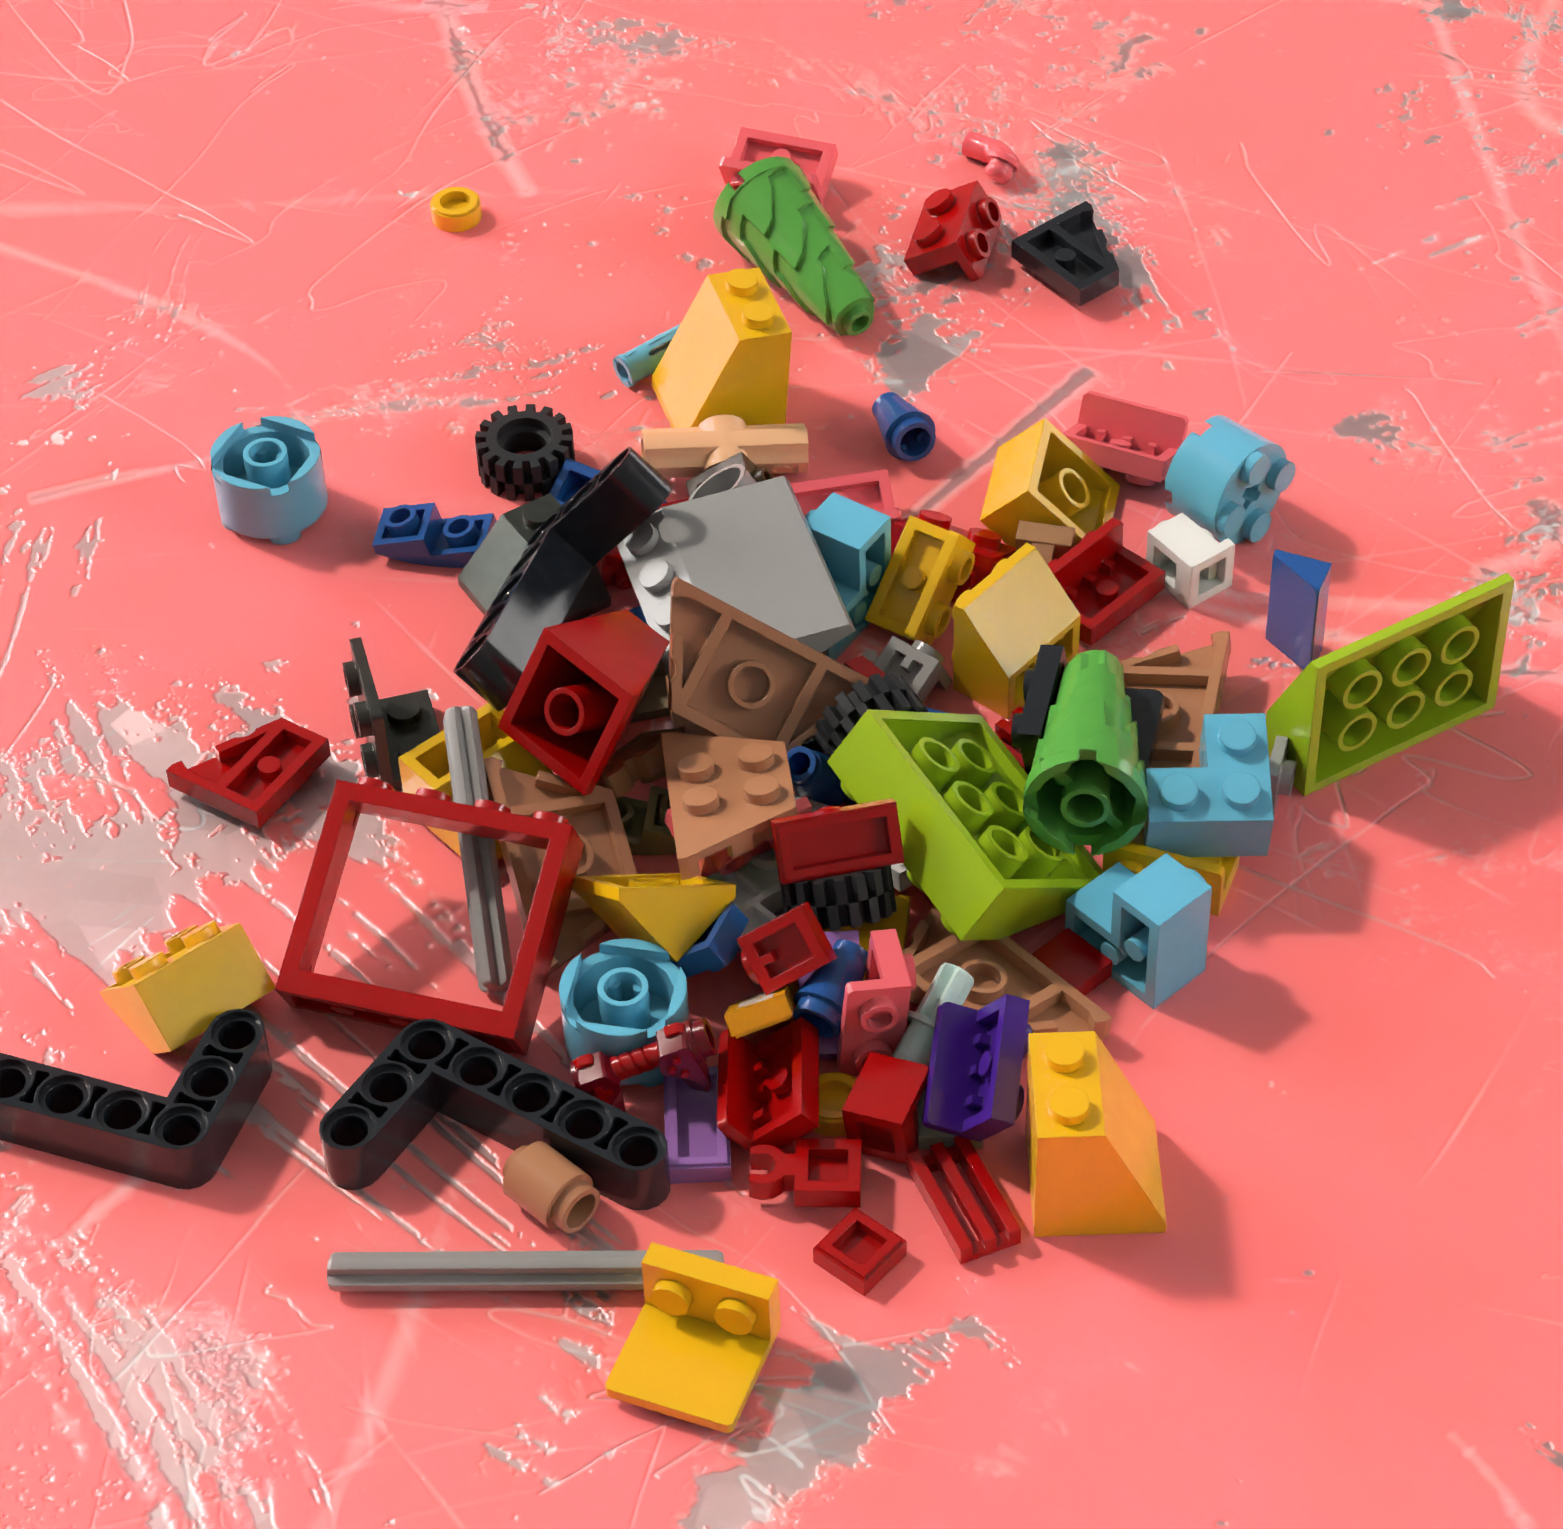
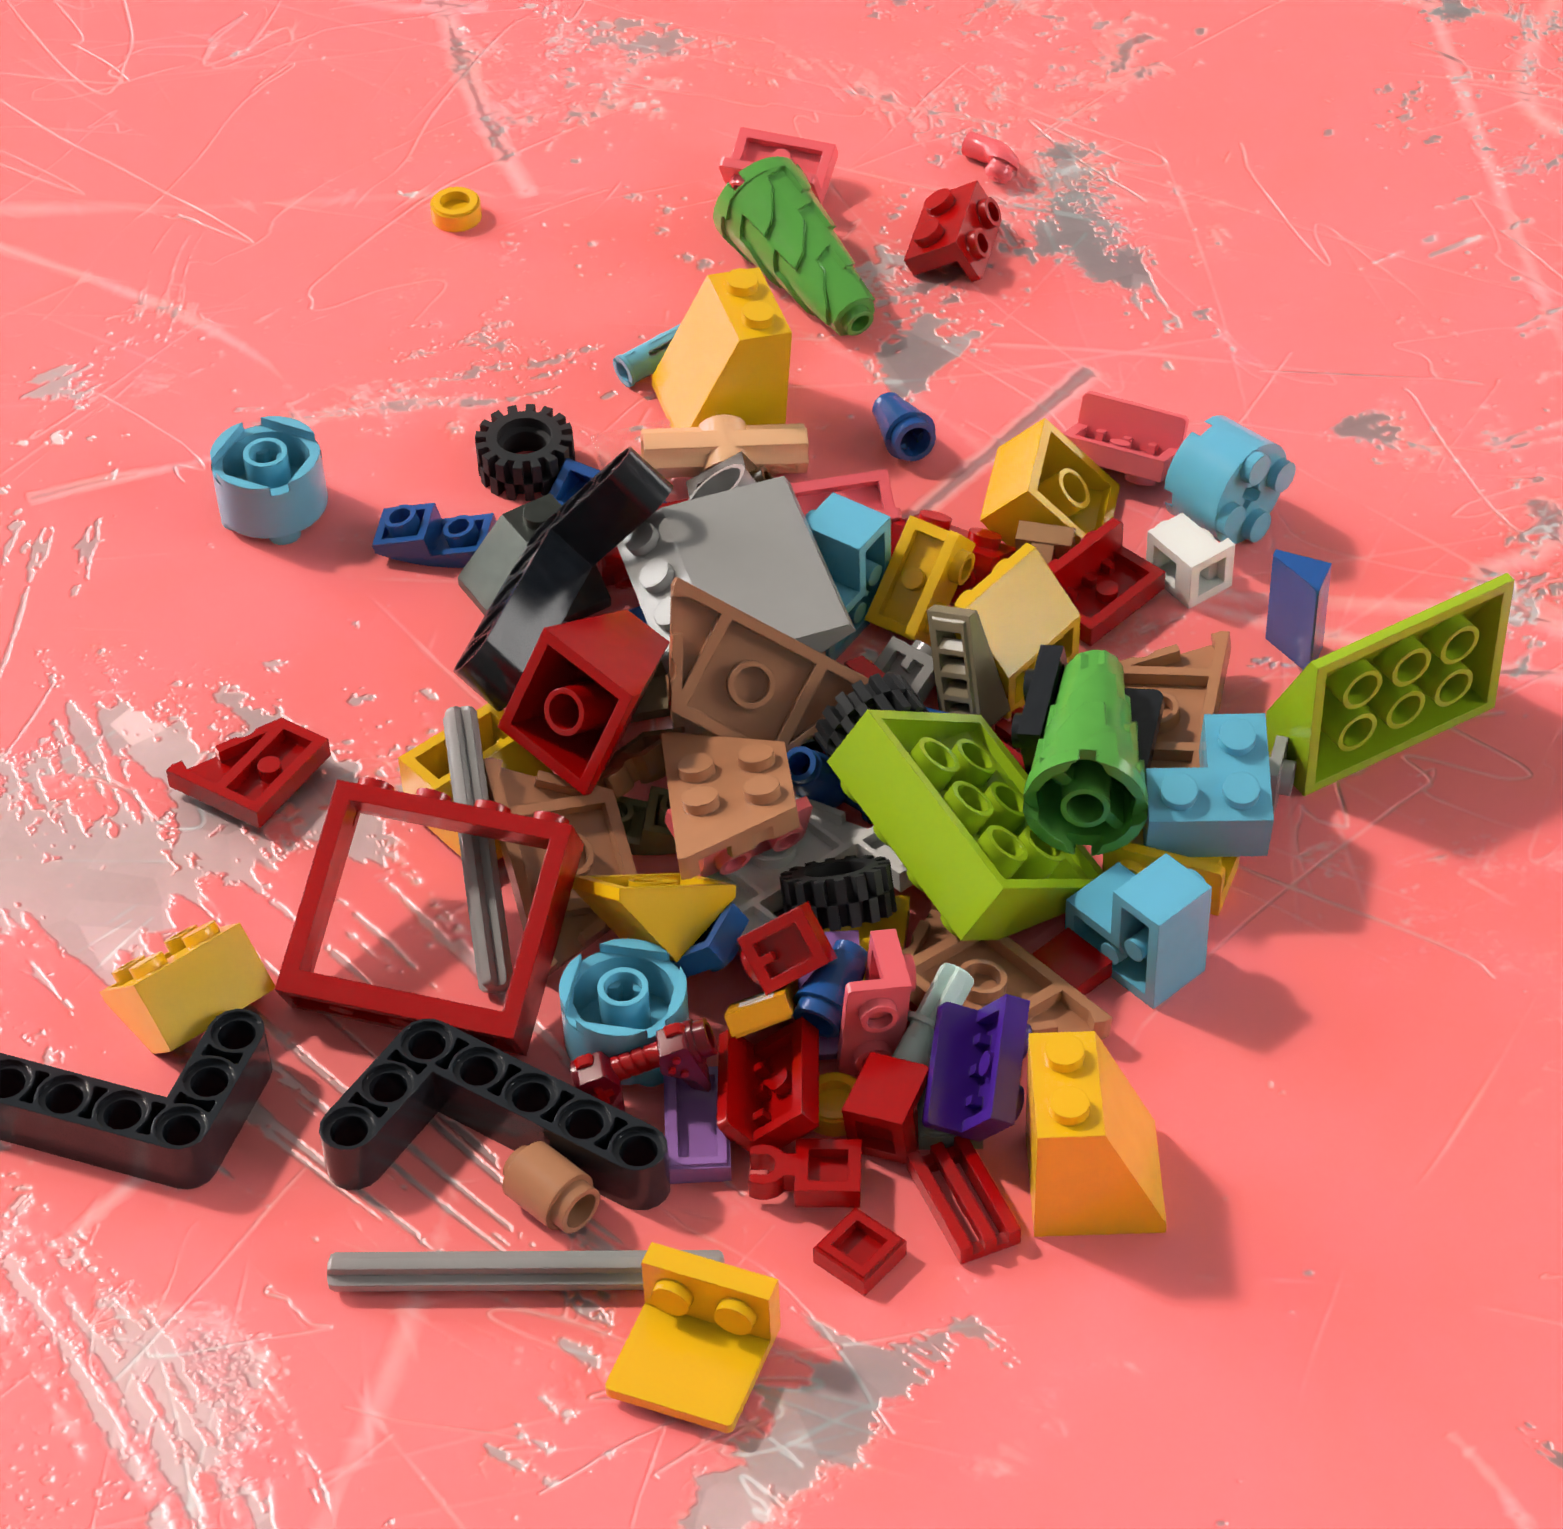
(389, 724): pearl dark grey bracket -> none
(837, 840): red tile -> none
(967, 683): none -> dark tan slope
(1069, 255): black wing -> none

